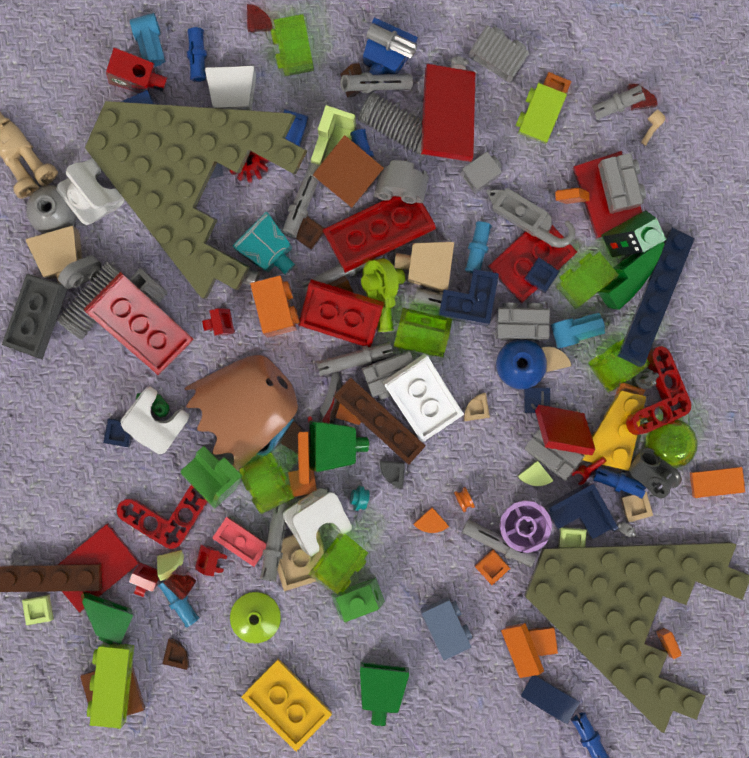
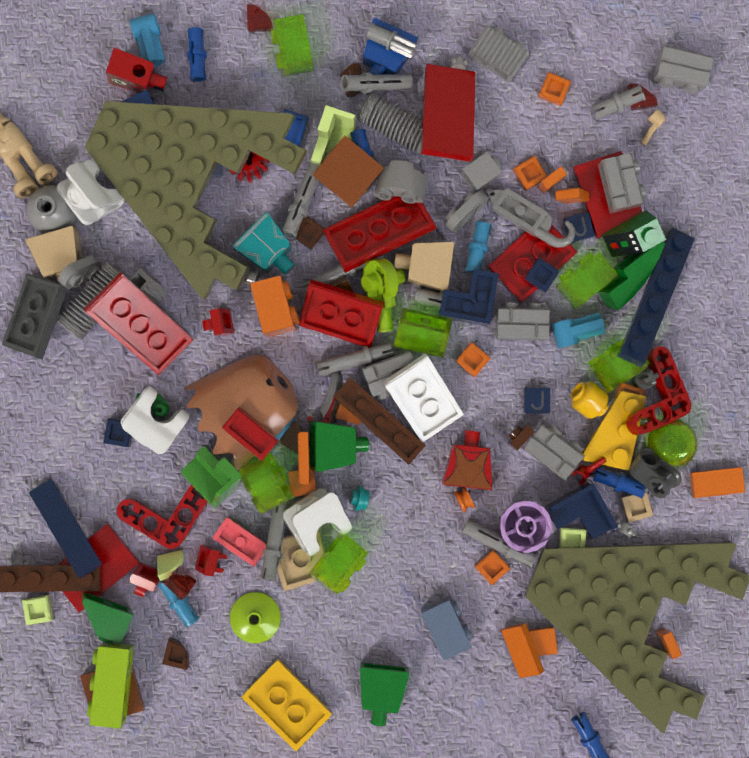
(65, 528): none -> dark blue tile
(231, 87): white torso -> none
(250, 433): none -> red tile
(358, 600): bright green torso -> none
(393, 472): dark grey tile -> none
(431, 522): orange tile -> none
(469, 464): none -> torso
(472, 359): none -> orange tile
(473, 204): none -> light grey plate
(477, 408): tan tile -> none
(520, 436): none -> reddish brown plate
(521, 377): blue piece -> none
(530, 173): none -> orange tile
(535, 475): yellowish green tile -> none
(541, 113): lime brick -> none
(550, 699): dark blue slope -> none
(552, 180): none -> orange tile
(555, 359): tan tile -> none
(565, 430): red tile -> none
(582, 226): none -> dark blue tile
(589, 399): none -> yellow head
(682, 69): none -> light grey brick

